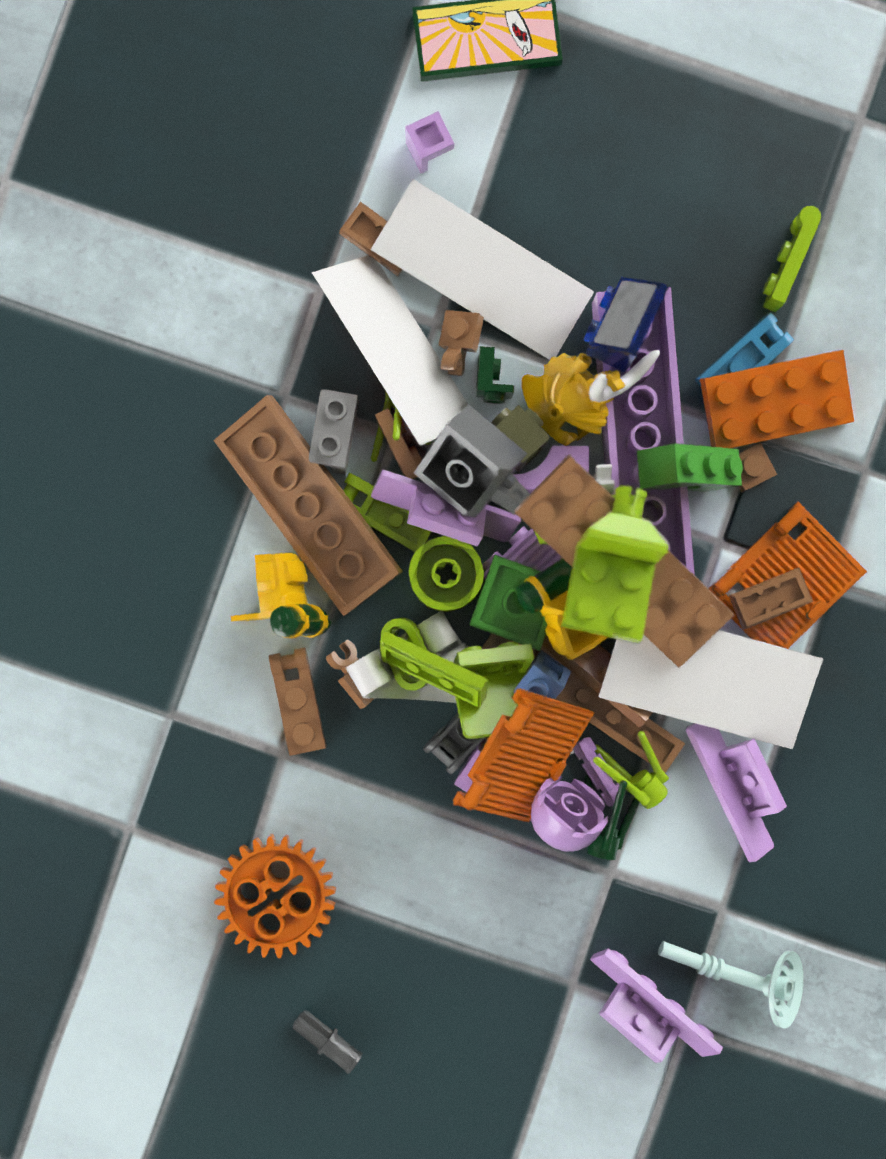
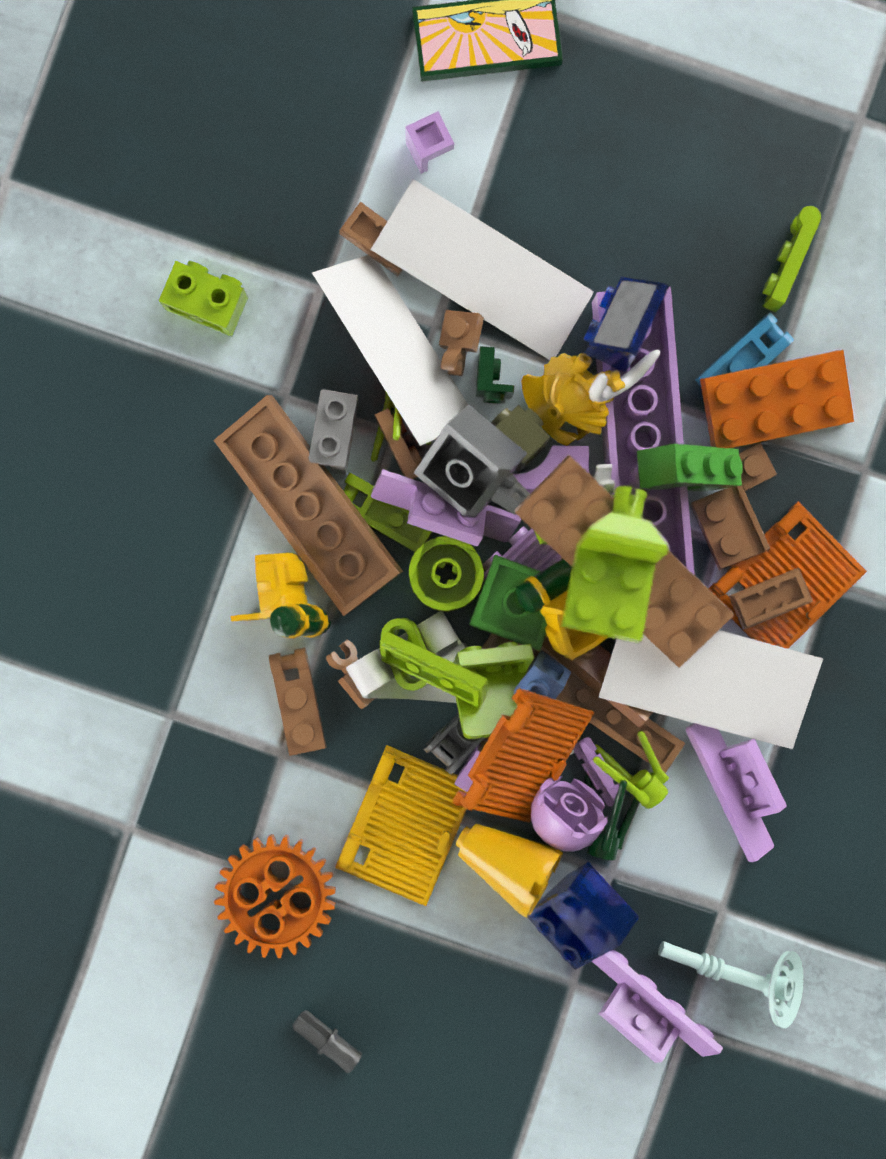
(204, 297): none -> lime brick
(404, 827): none -> yellow window
(509, 864): none -> yellow cone
(583, 916): none -> clear blue slope
(729, 526): none -> medium nougat plate

